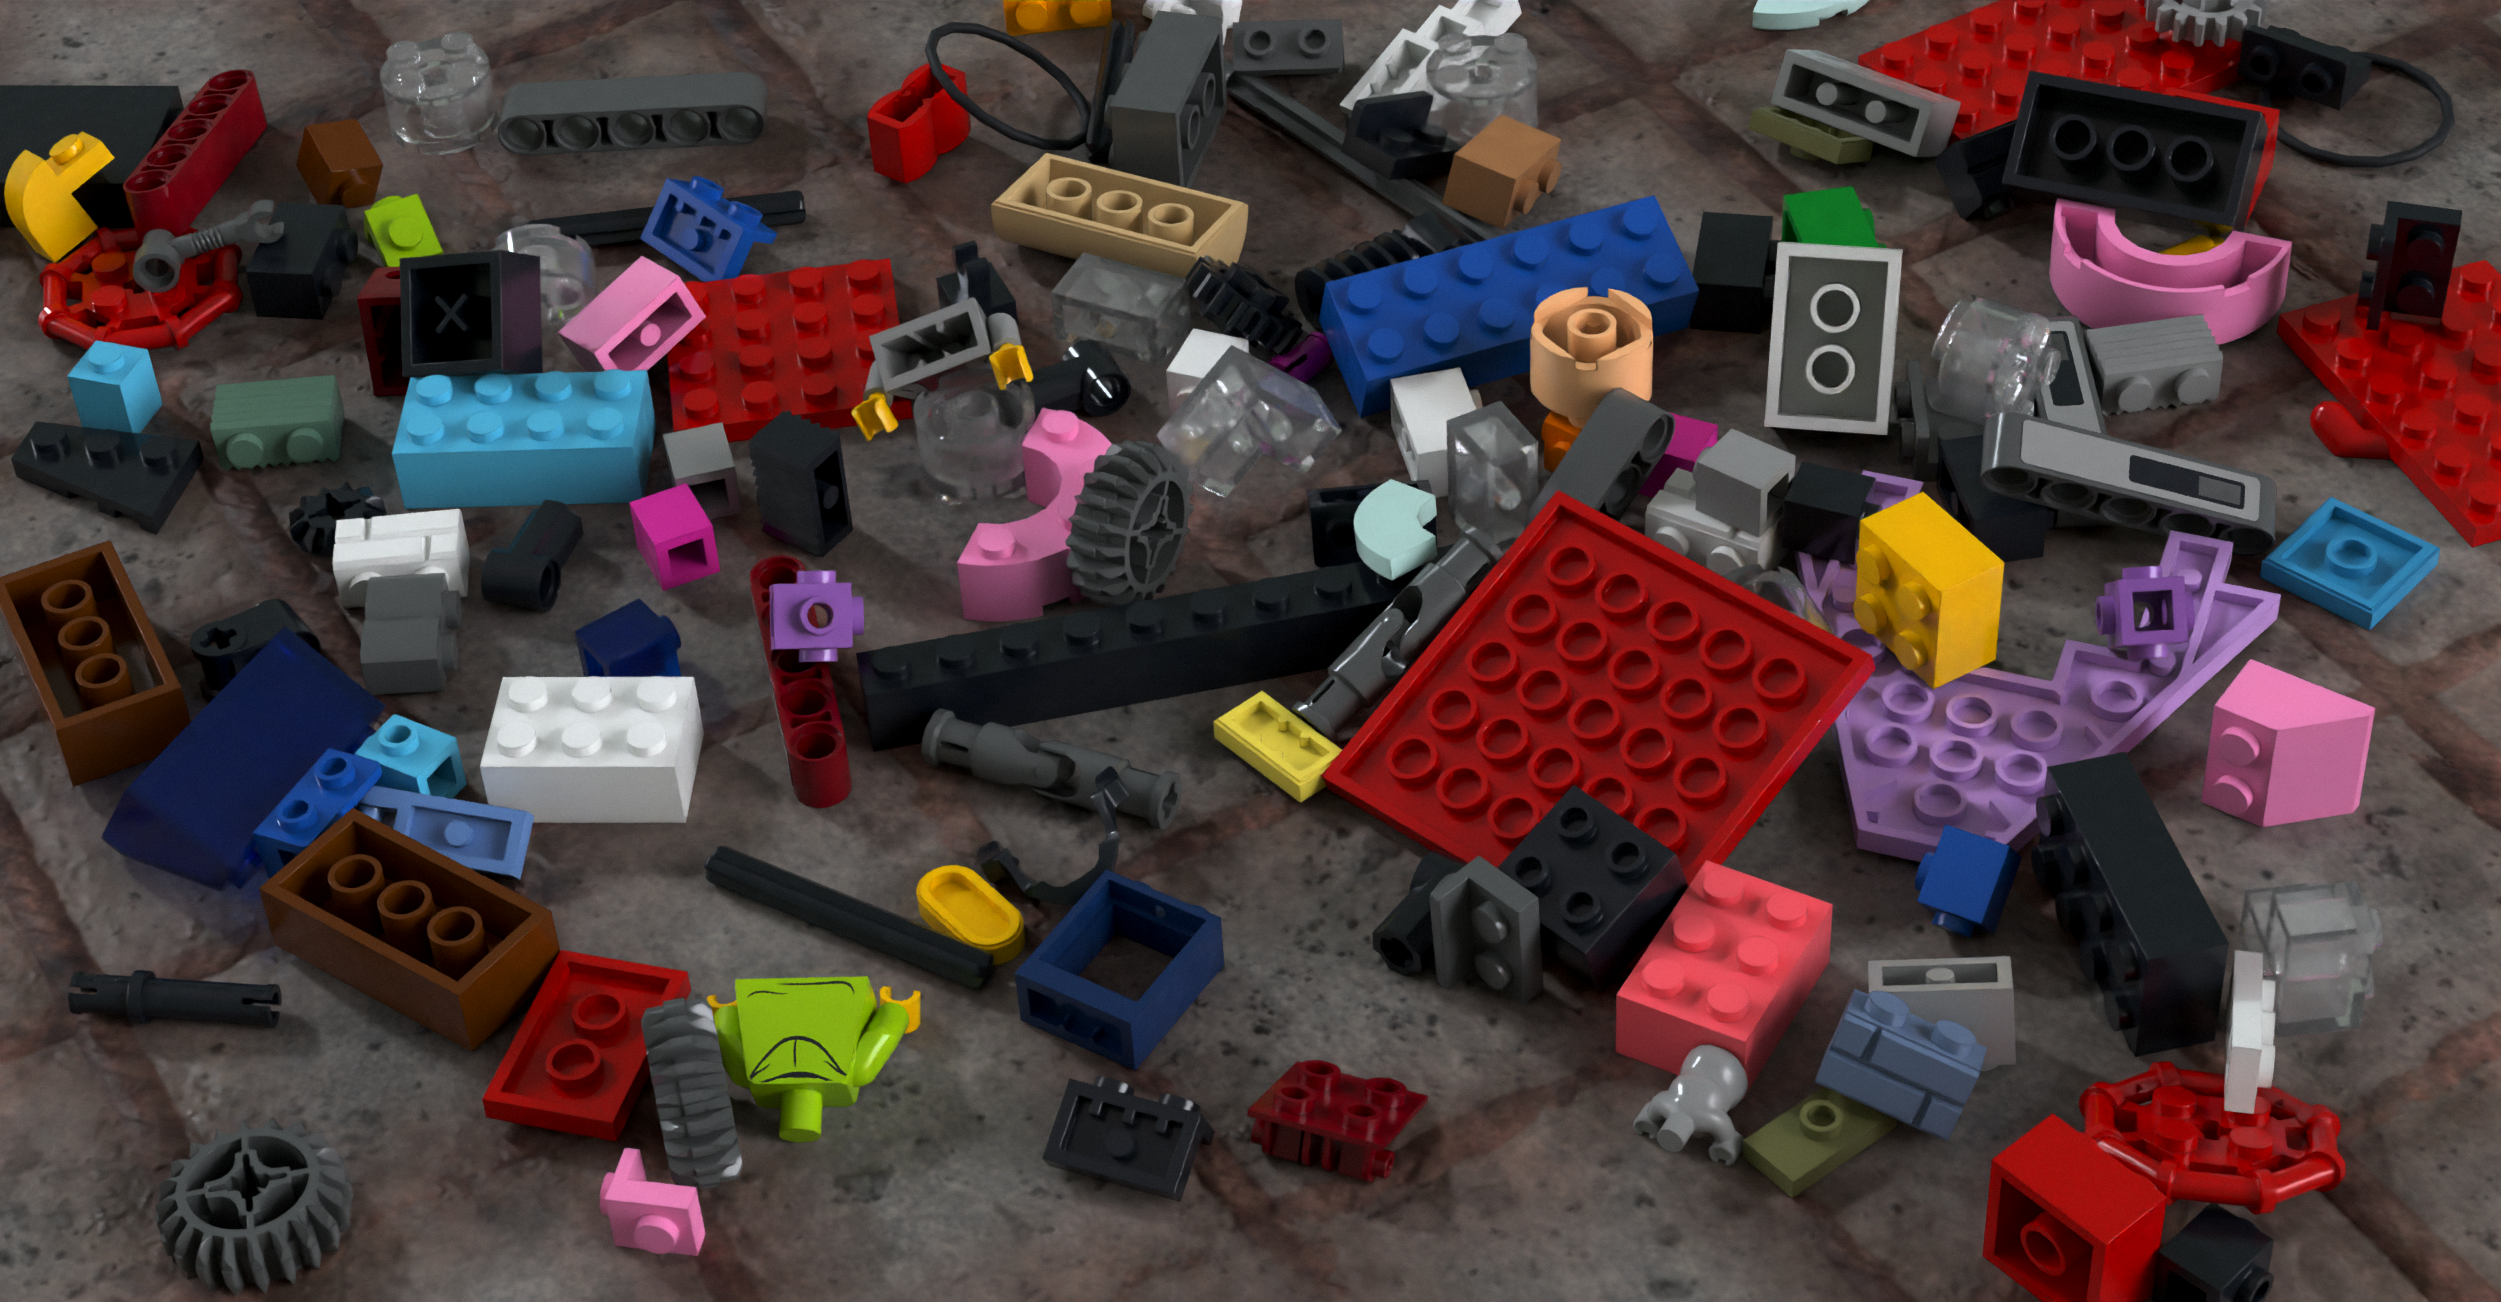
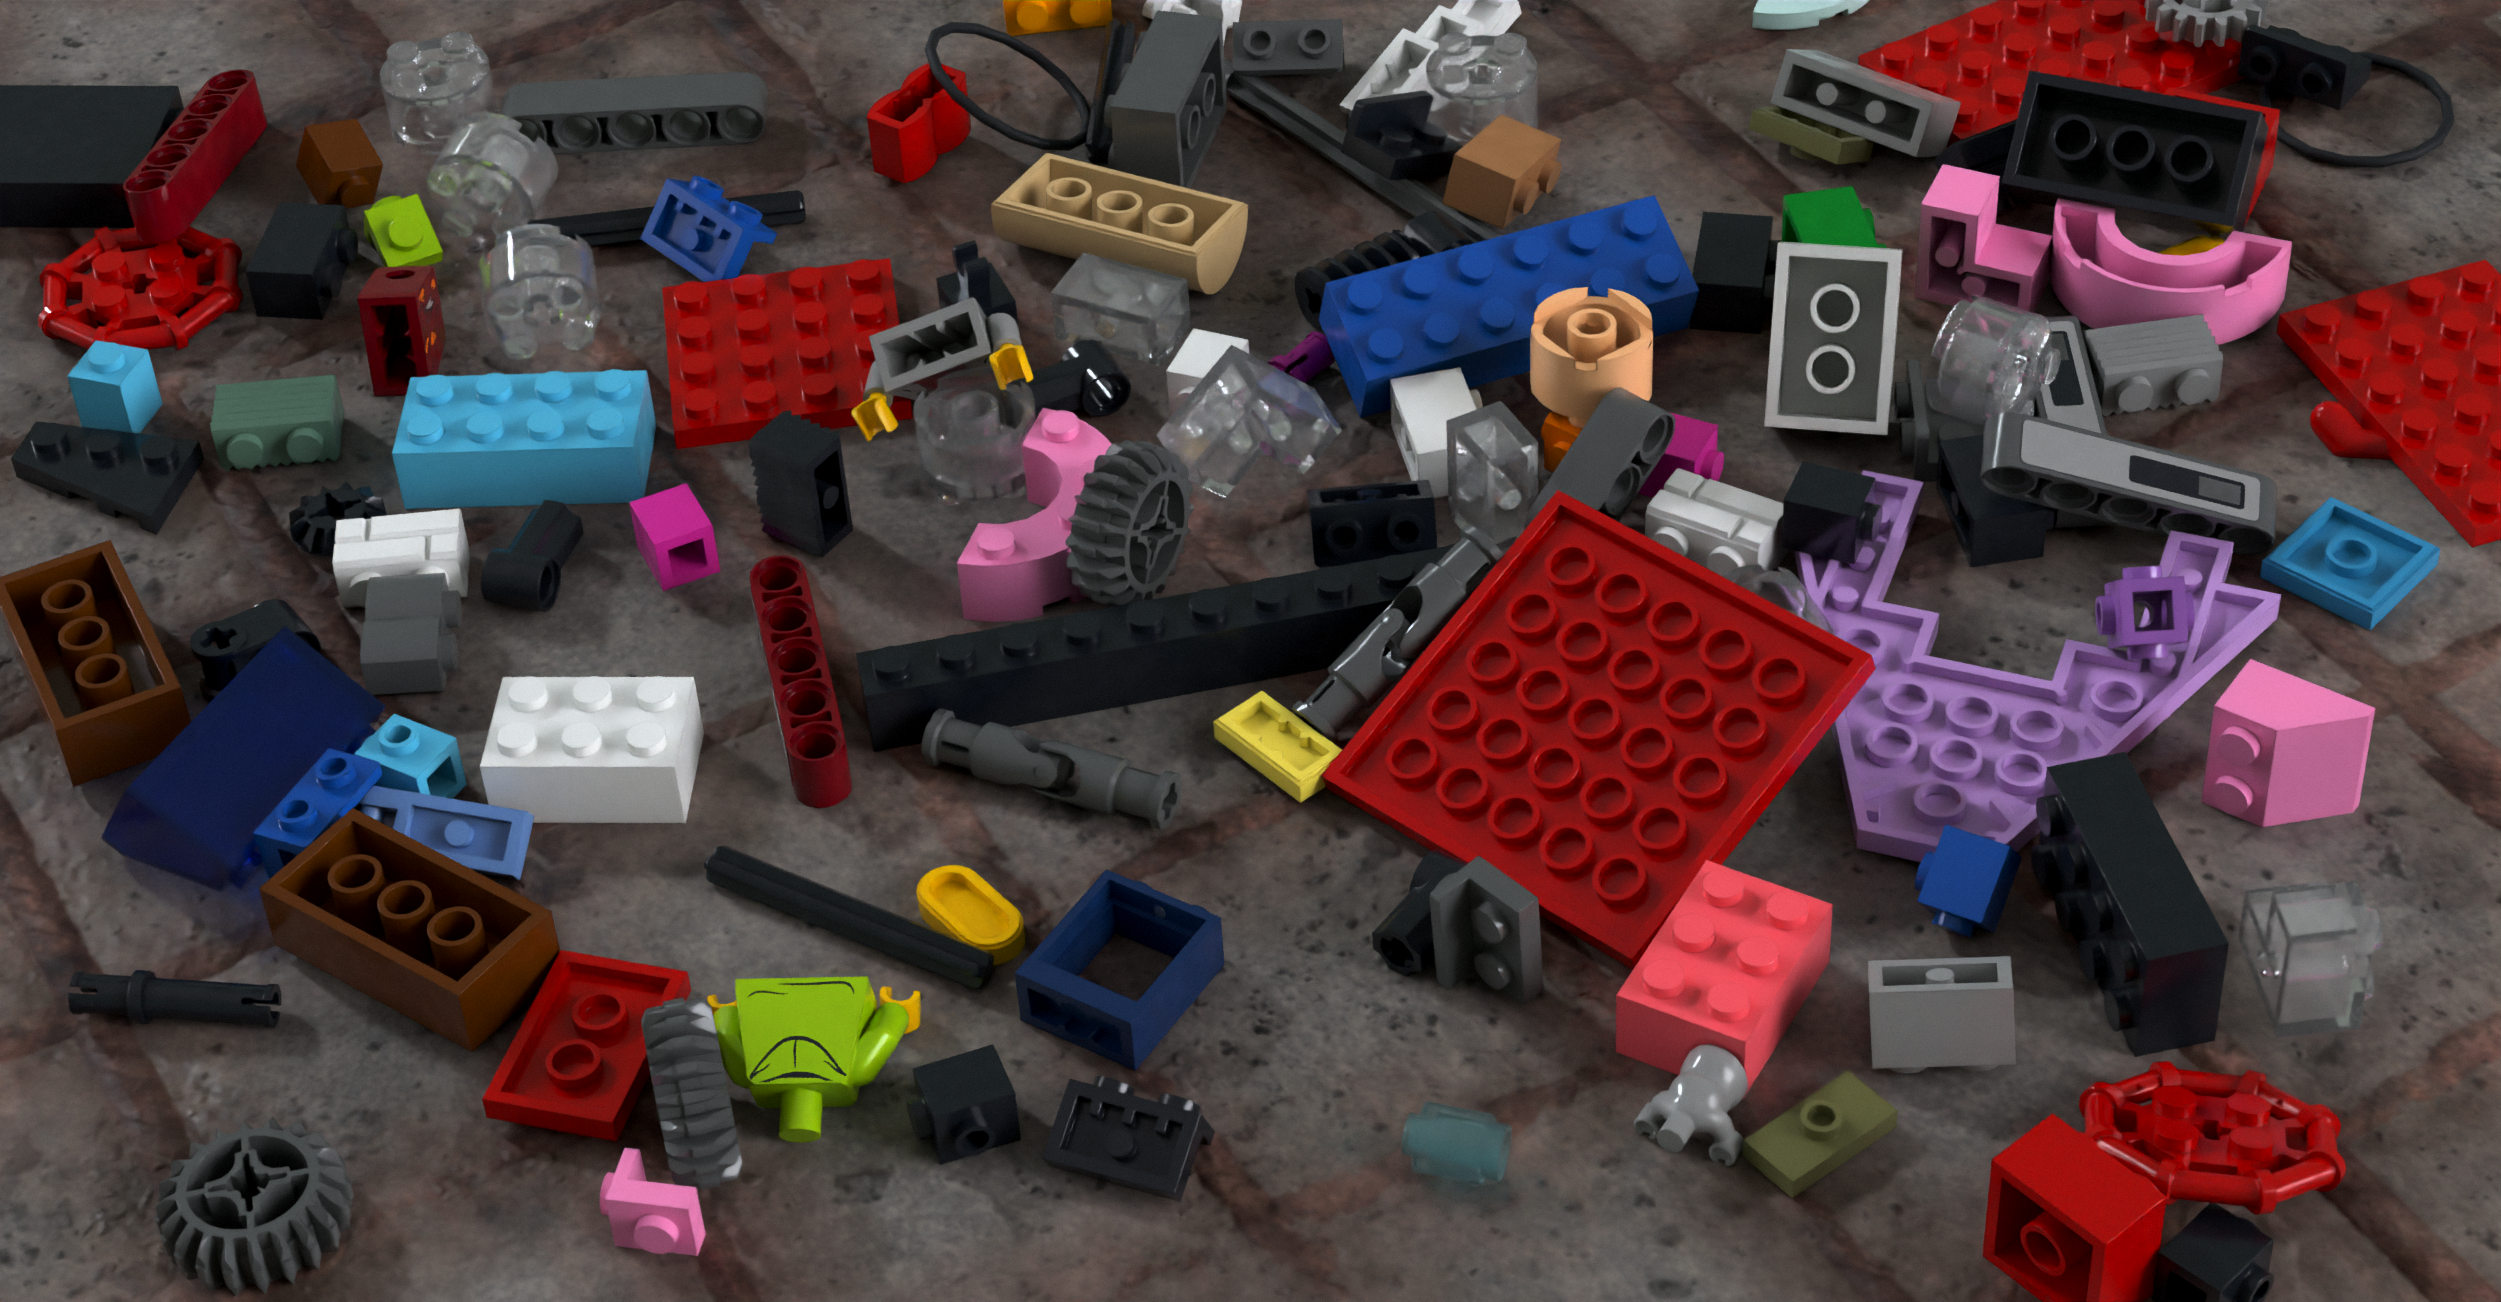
(41, 196): yellow brick -> none
(161, 254): dark grey brick -> none
(471, 314): black brick -> none
(490, 176): none -> clear brick
(629, 644): clear blue brick -> none
(633, 320): bright pink brick -> none
(706, 464): light grey brick -> none
(790, 622): medium lavender brick -> none
(964, 1105): none -> black brick
(1000, 862): black helmet -> none
(1244, 304): black gear -> none
(1349, 1111): dark red hinge -> none
(1391, 529): light aqua tile -> none
(1457, 1143): none -> clear light blue brick
(1596, 885): black brick -> none
(1743, 482): light grey brick -> none
(1902, 1062): sand blue brick -> none
(1928, 590): yellow brick -> none
(1969, 253): none -> bright pink brick
(2248, 1033): white plate -> none
(2412, 260): black bracket -> none

